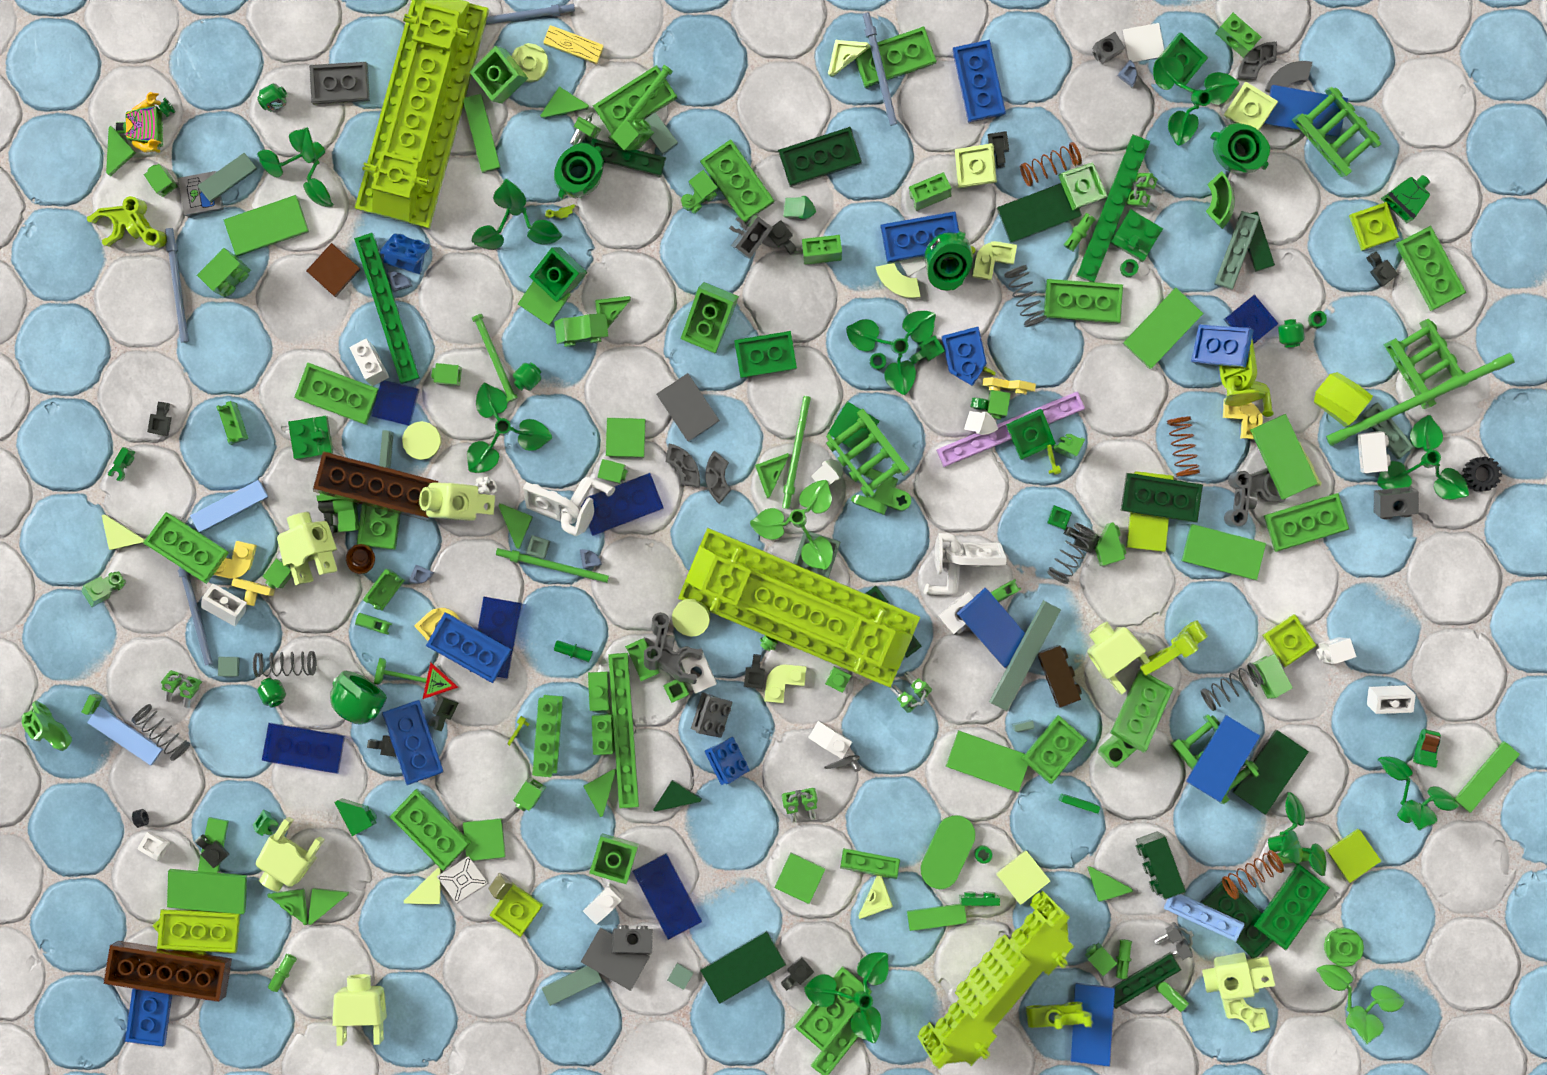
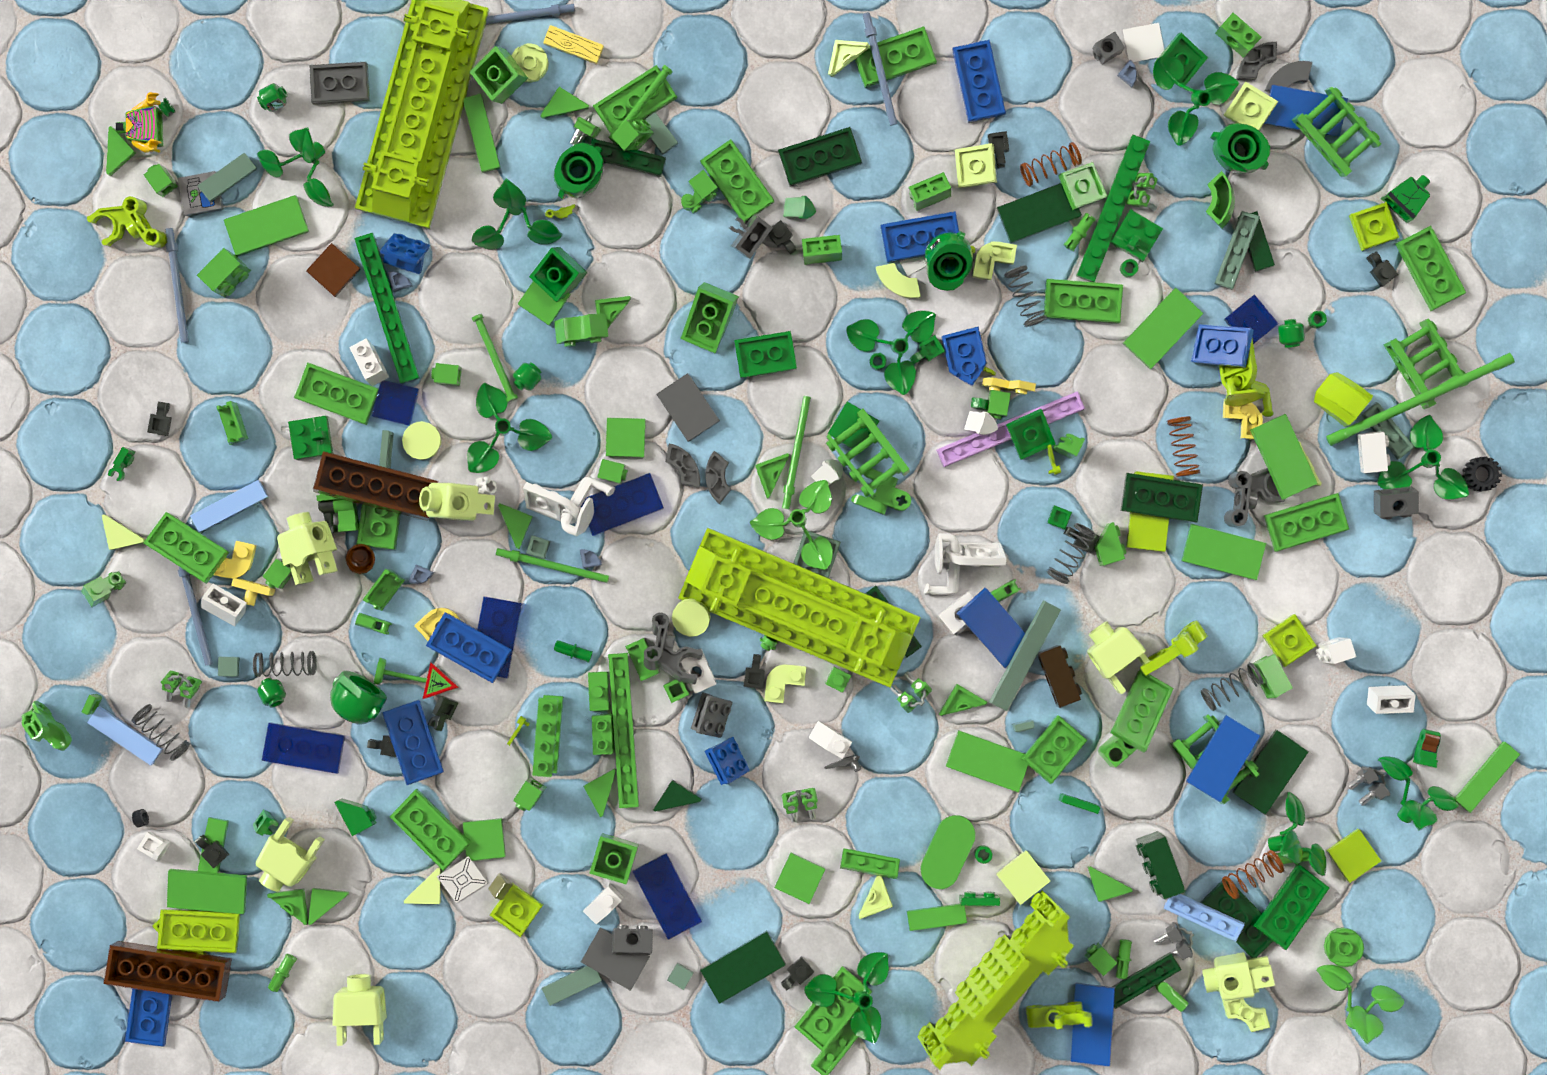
(960, 700): none -> bright green tile
(1377, 790): none -> piece

